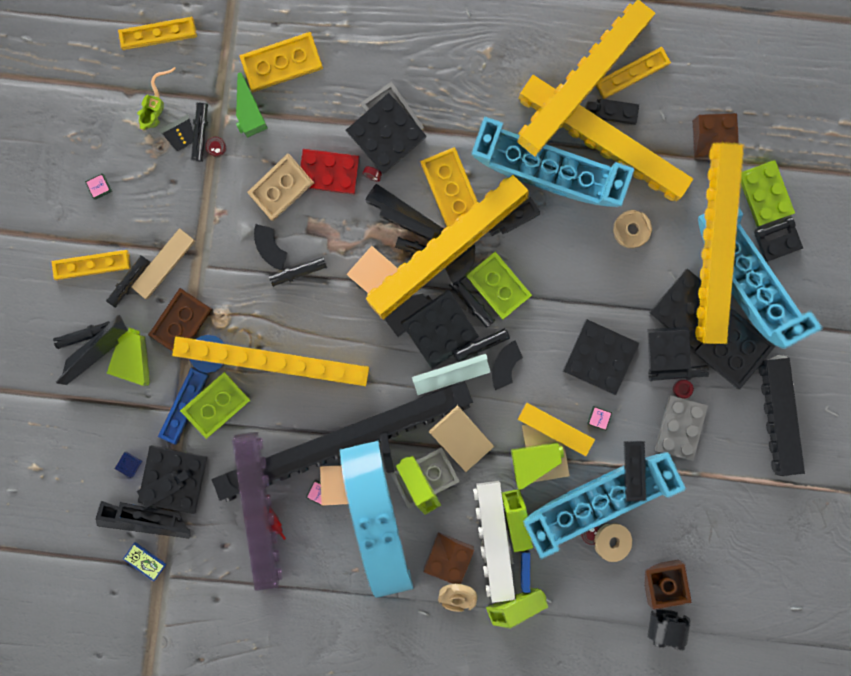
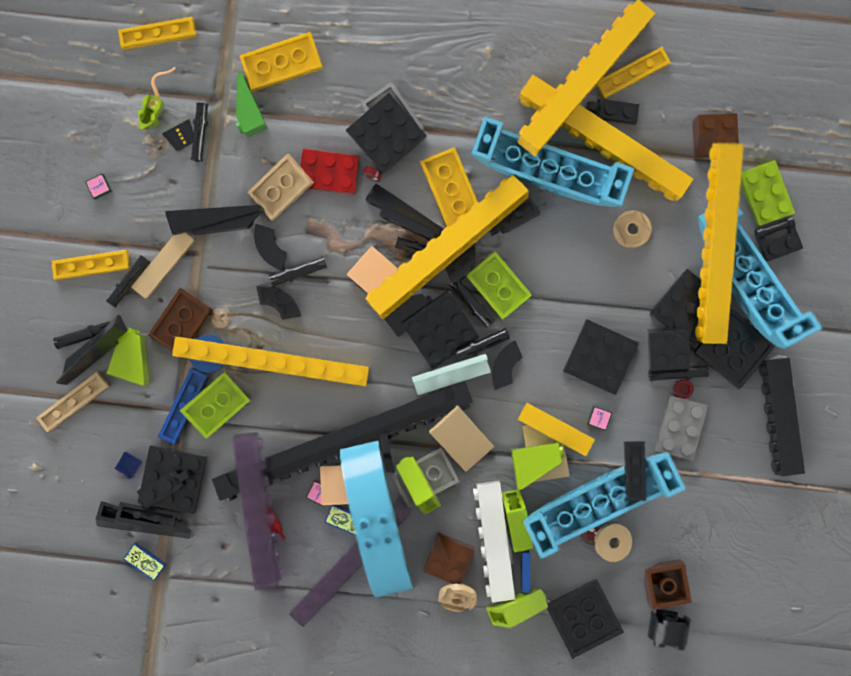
(73, 402): none -> tan tile
(213, 219): none -> black wedge
(216, 146): dark red tile -> none
(279, 300): none -> black tile
(337, 575): none -> clear purple brick
(340, 519): none -> tile
(584, 618): none -> black plate

